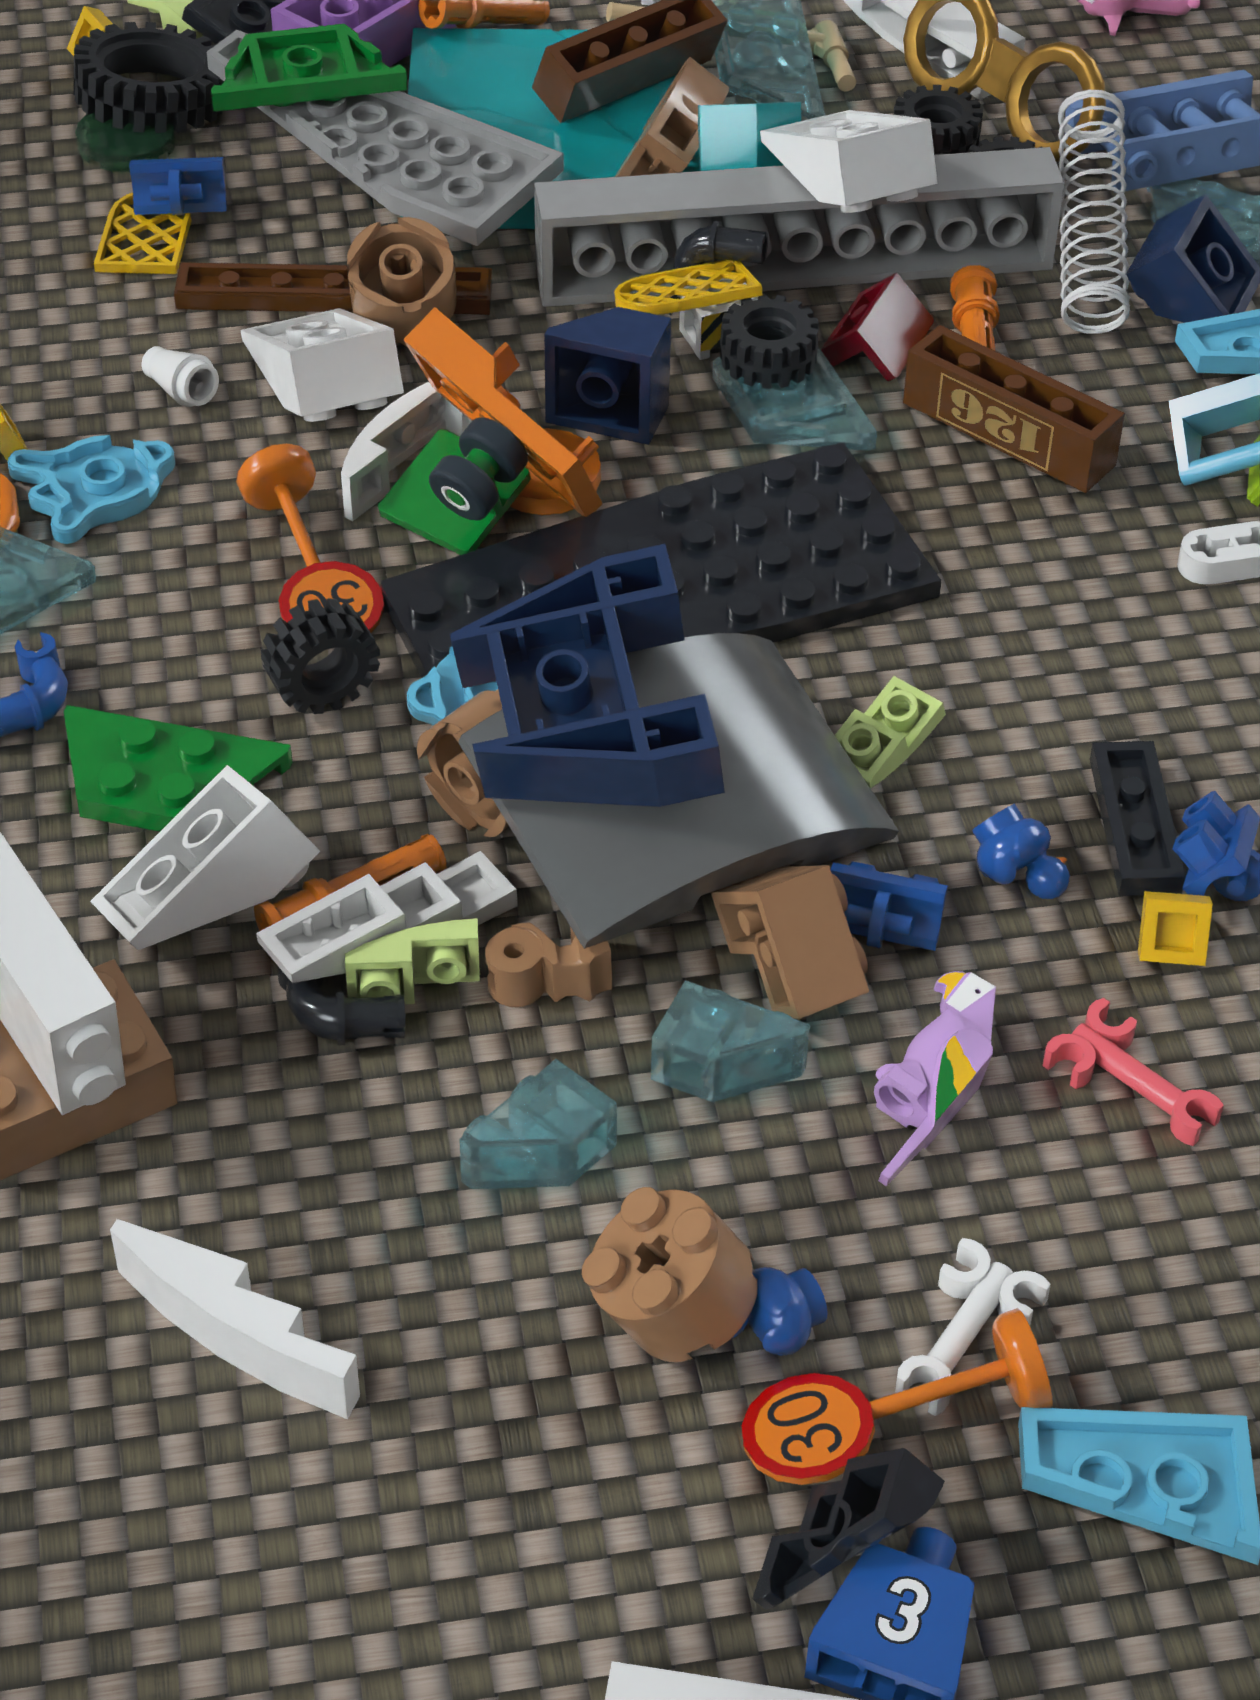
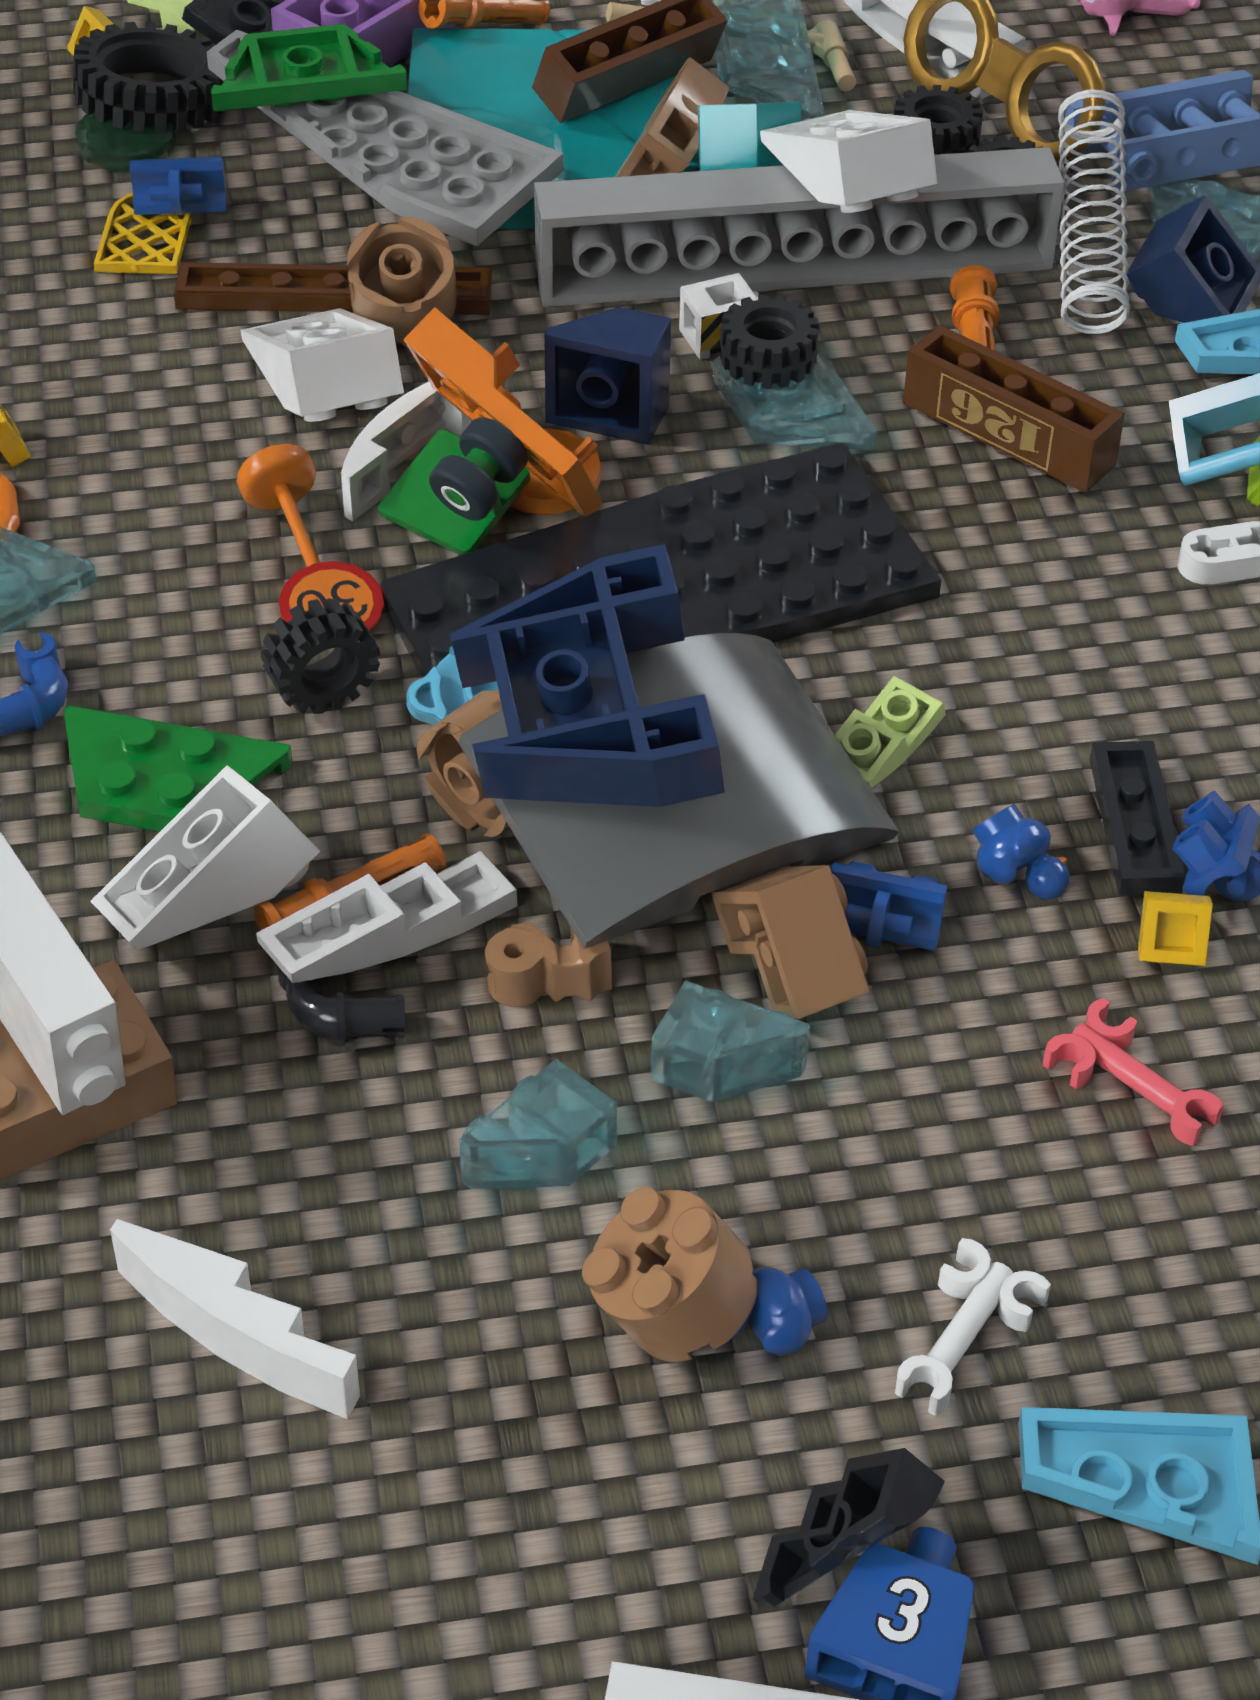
(92, 482): medium azure tile -> none
(183, 375): white cone -> none
(416, 955): yellowish green slope -> none
(693, 298): yellow window -> none
(721, 243): black piece -> none
(816, 1422): orange piece -> none
(883, 325): panel -> none
(940, 1066): lavender animal -> none

